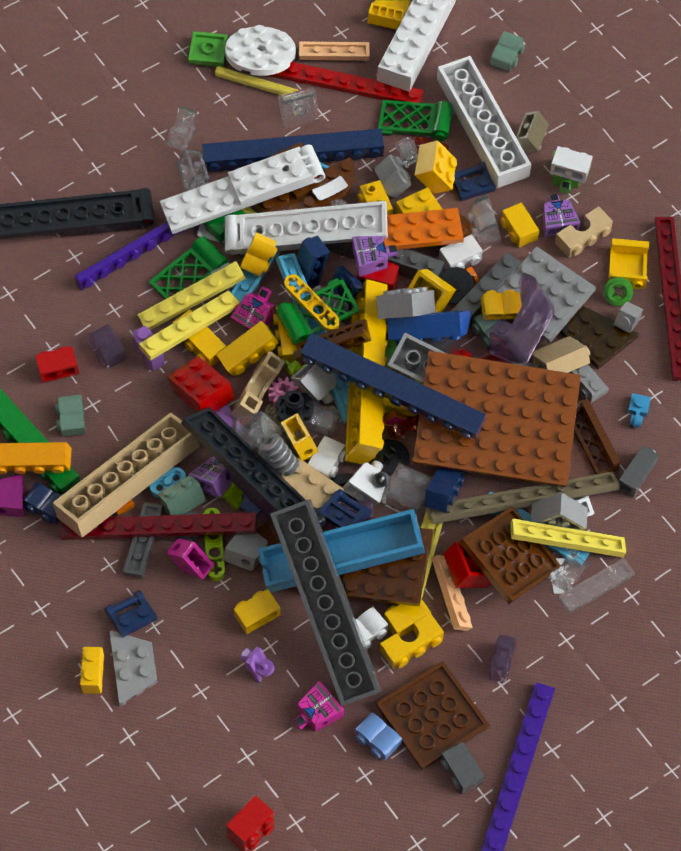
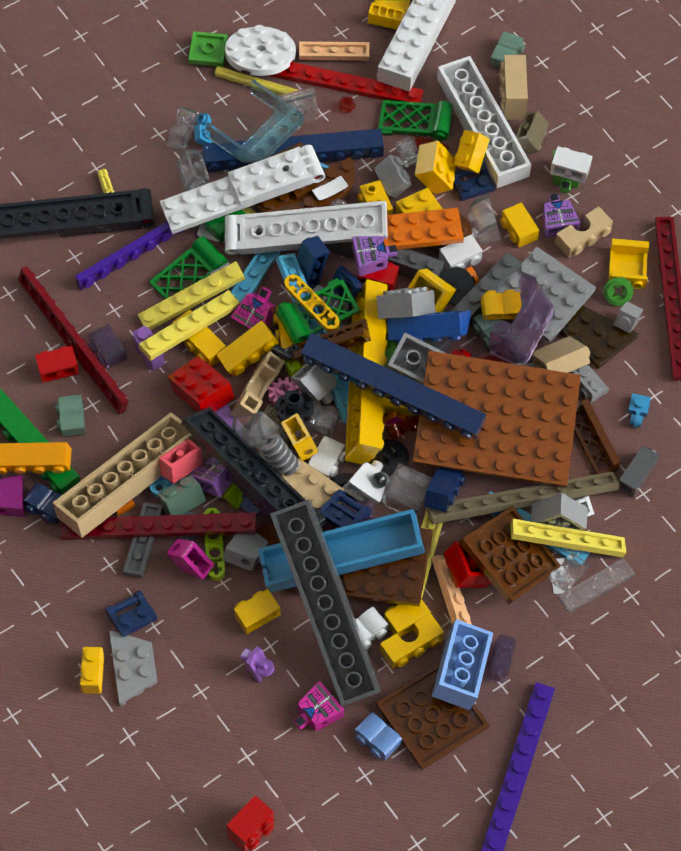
(71, 338): none -> dark red plate
(105, 181): none -> light yellow axle
(180, 461): none -> coral brick
(199, 129): none -> dark azure plate
(258, 254): yellow brick -> none
(269, 136): none -> clear light blue windscreen
(287, 353): none -> black arm
(346, 101): none -> clear red plate
(462, 664): none -> light blue brick
(462, 768): dark grey brick -> none
(471, 151): none -> yellow brick
(513, 87): none -> tan brick

